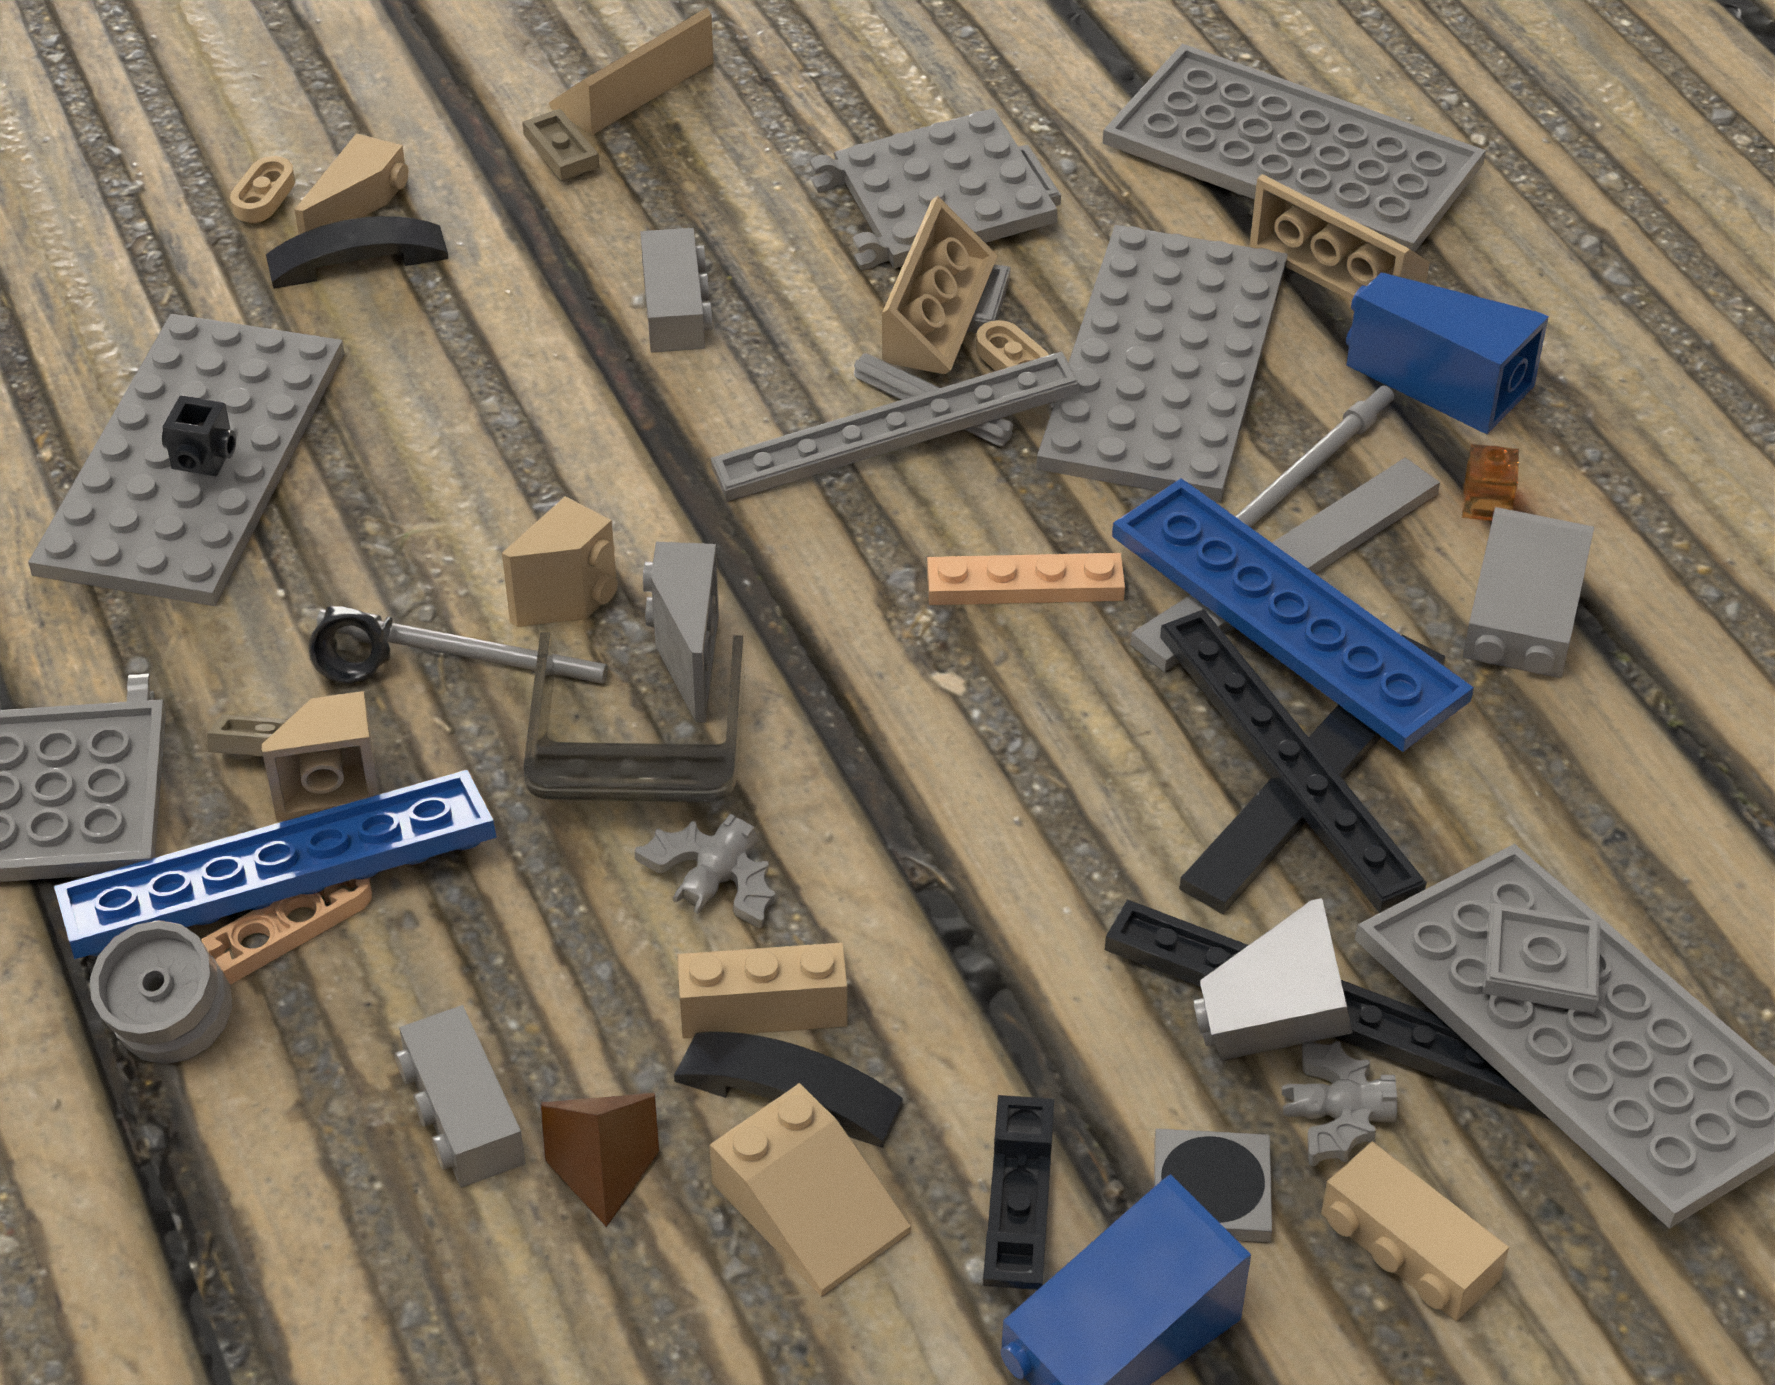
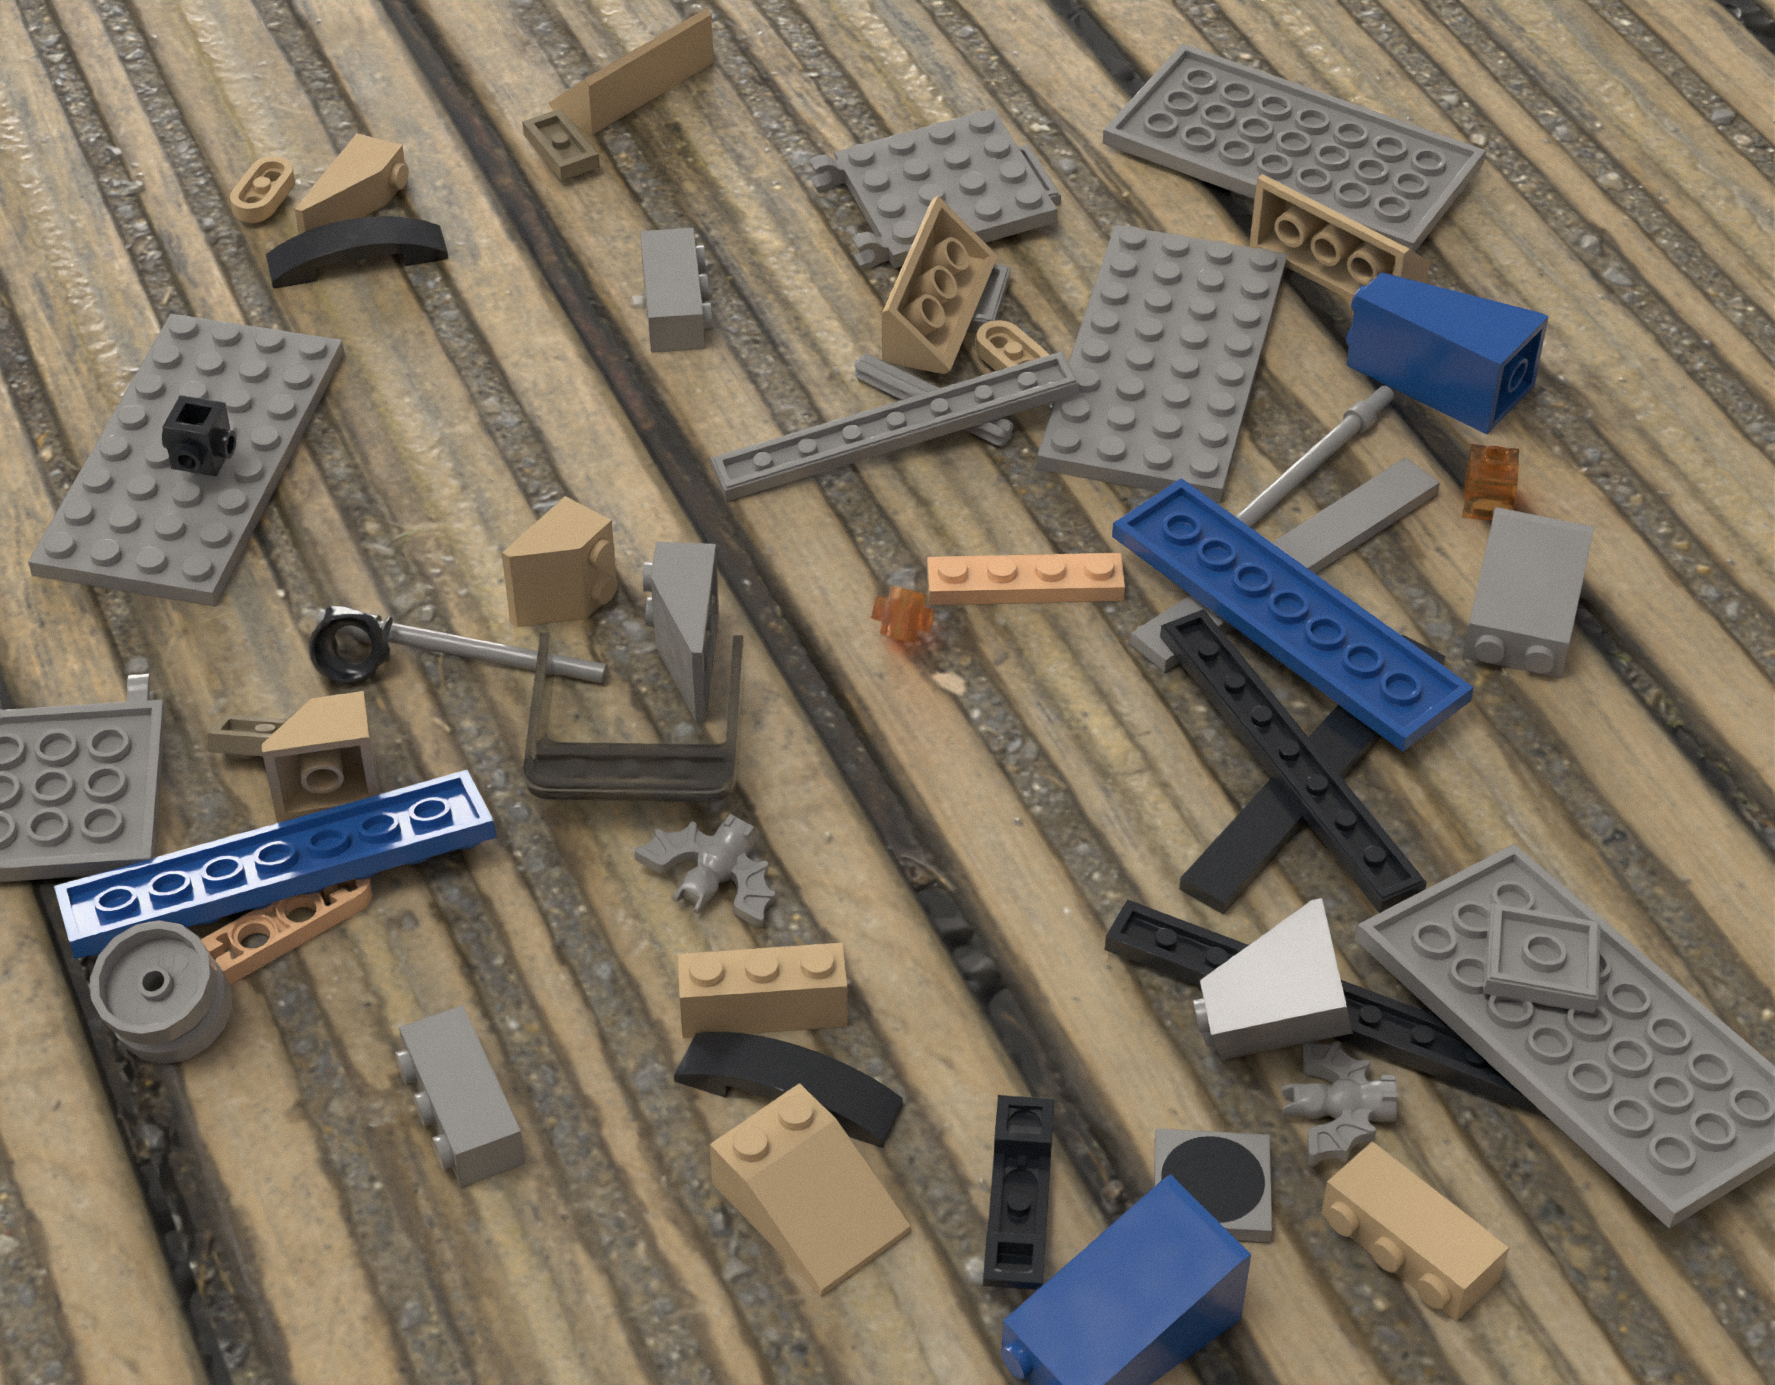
(601, 1146): reddish brown slope -> none
(903, 614): none -> clear orange gear

